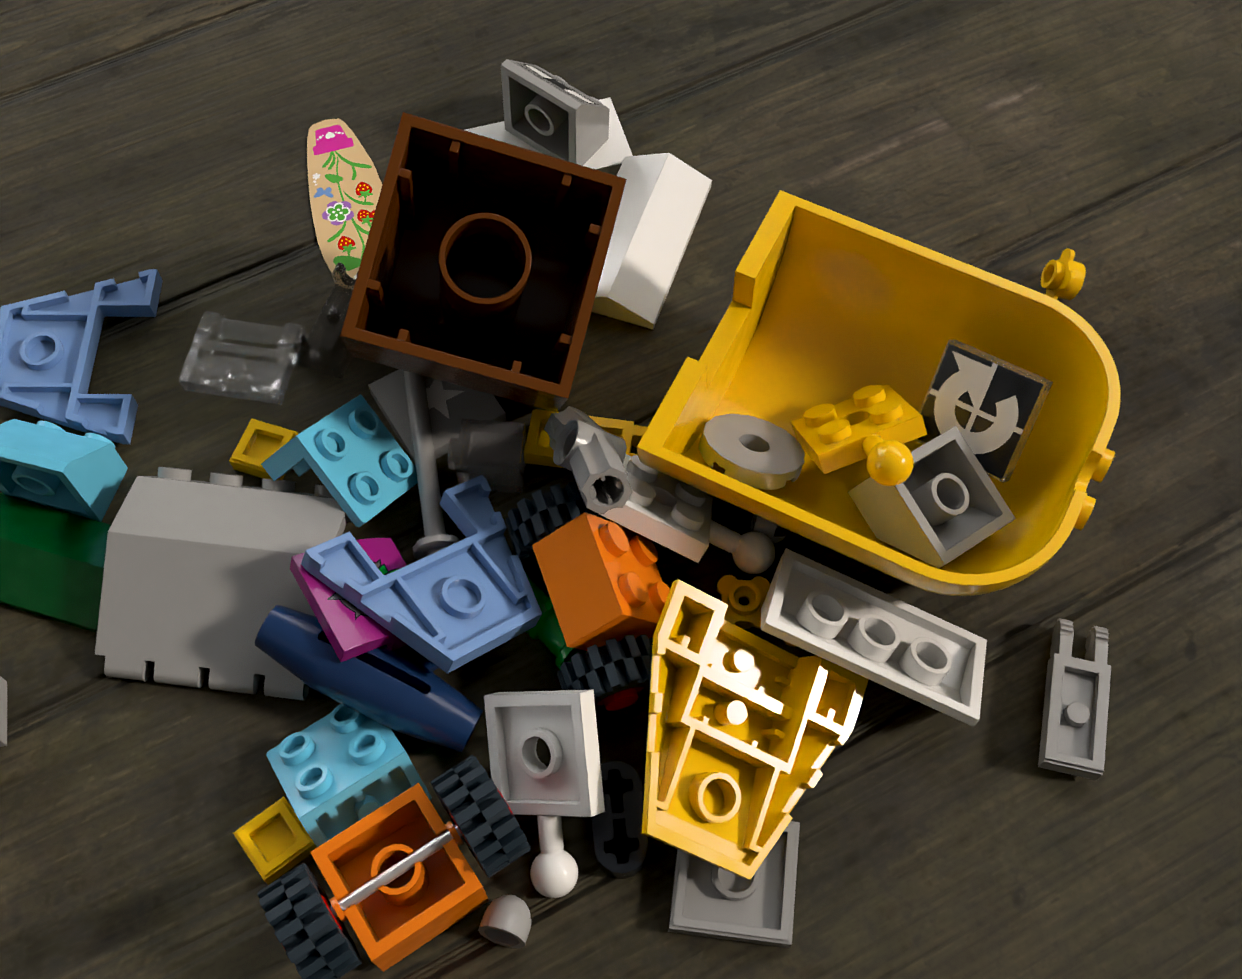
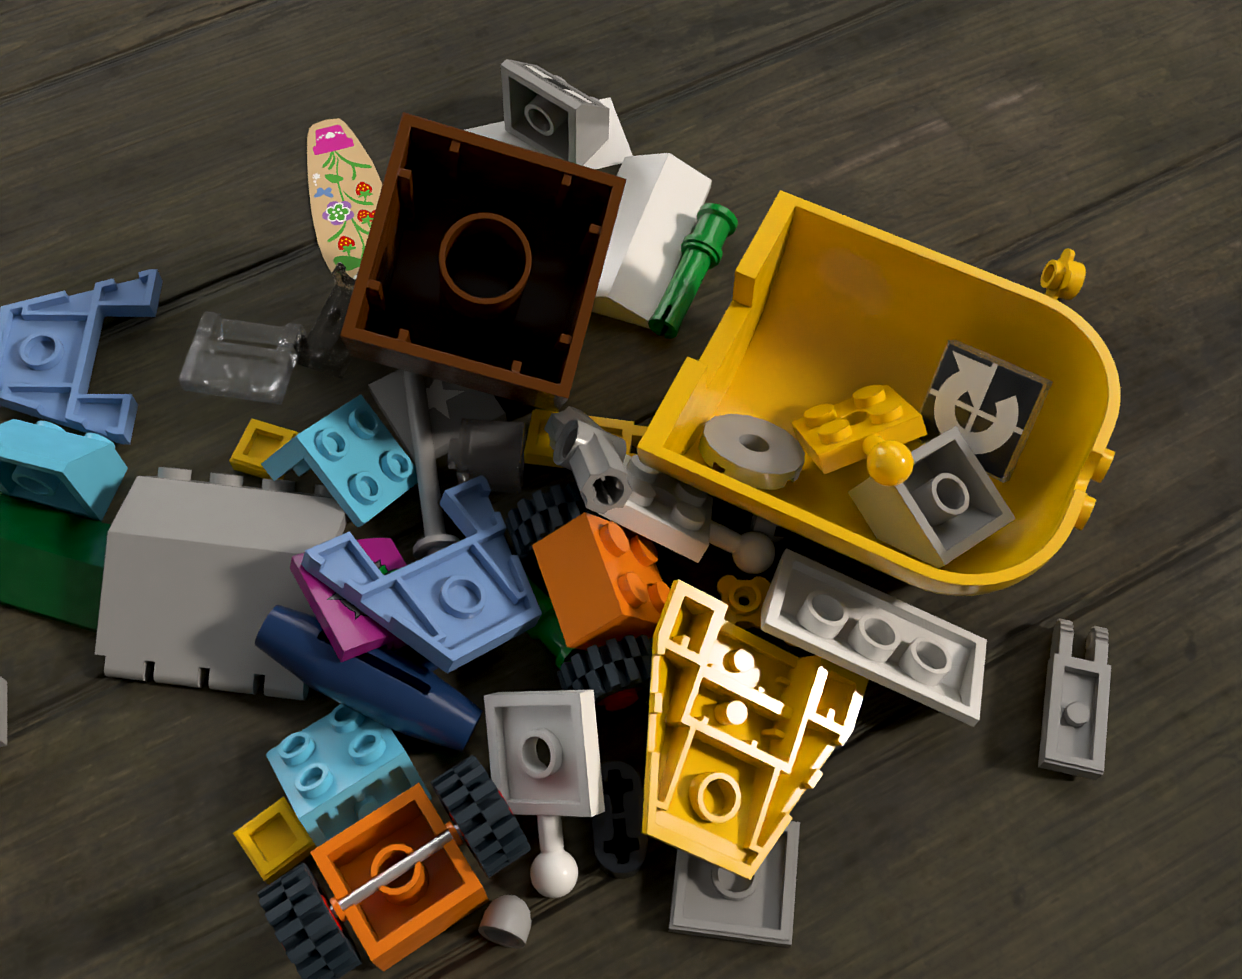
(700, 253): none -> green pin

